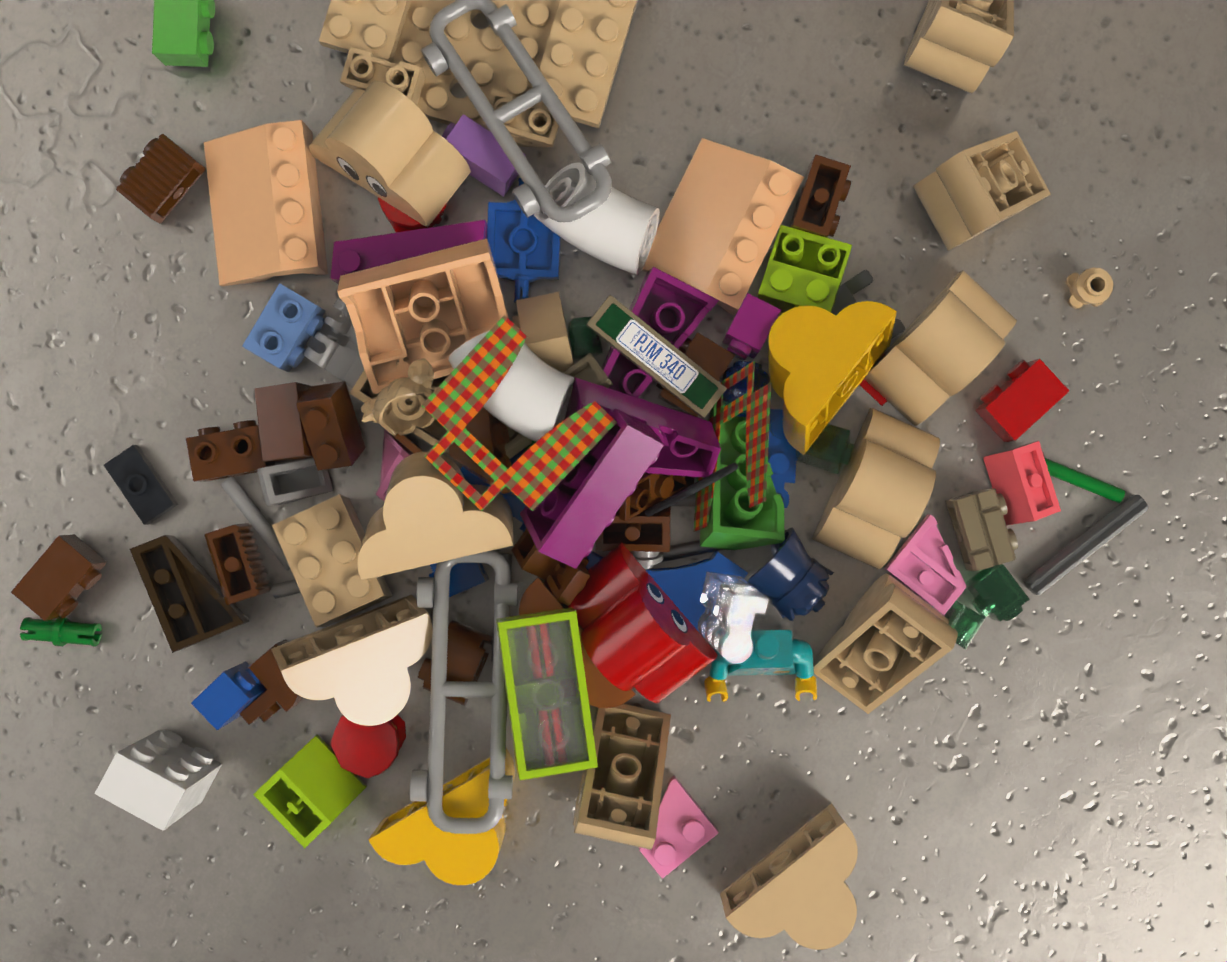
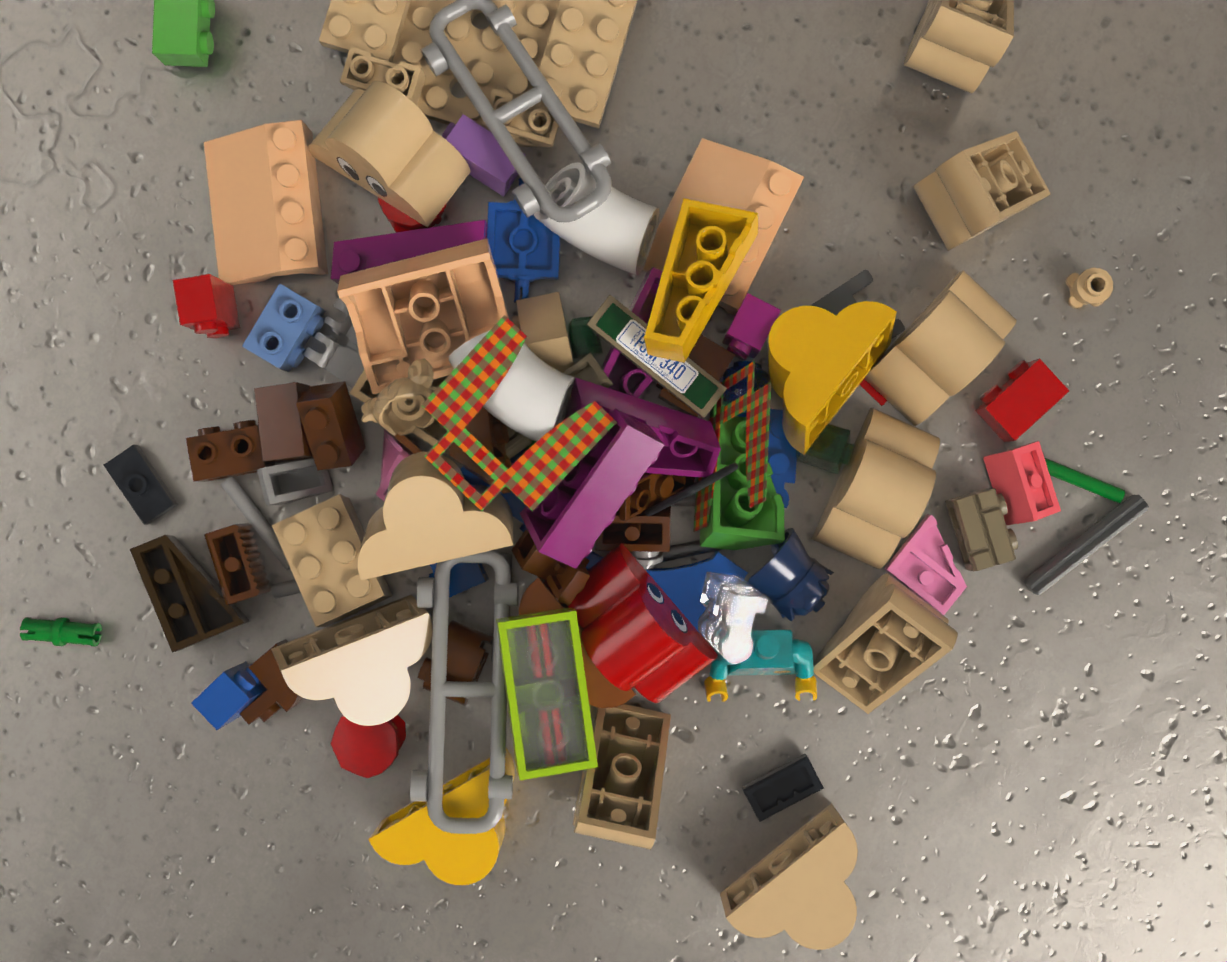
(60, 577): reddish brown brick -> none
(159, 778): white brick -> none
(160, 178): reddish brown brick -> none
(206, 305): none -> red brick
(309, 791): lime slope -> none
(680, 830): bright pink wing -> none
(697, 271): none -> yellow wedge
(782, 787): none -> black plate
(804, 270): lime slope -> none
(820, 195): reddish brown brick -> none
(965, 622): clear green brick -> none
(996, 593): clear green brick -> none

